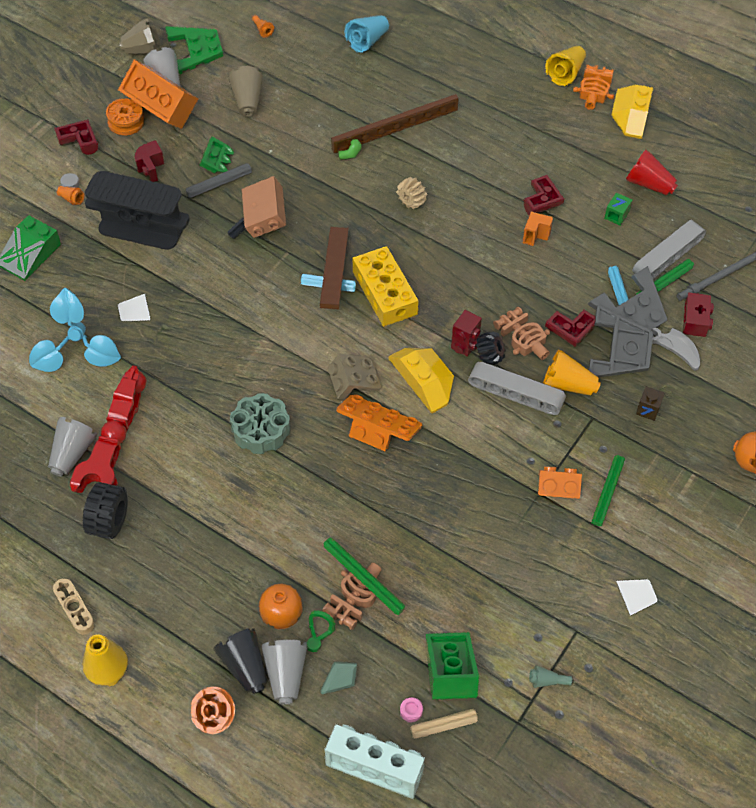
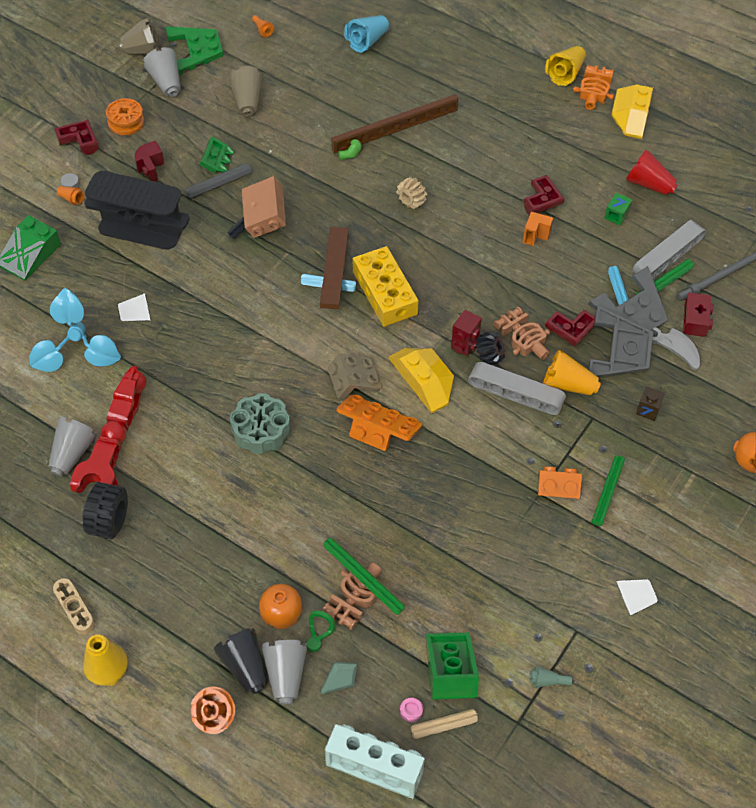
(158, 94): orange piece -> none

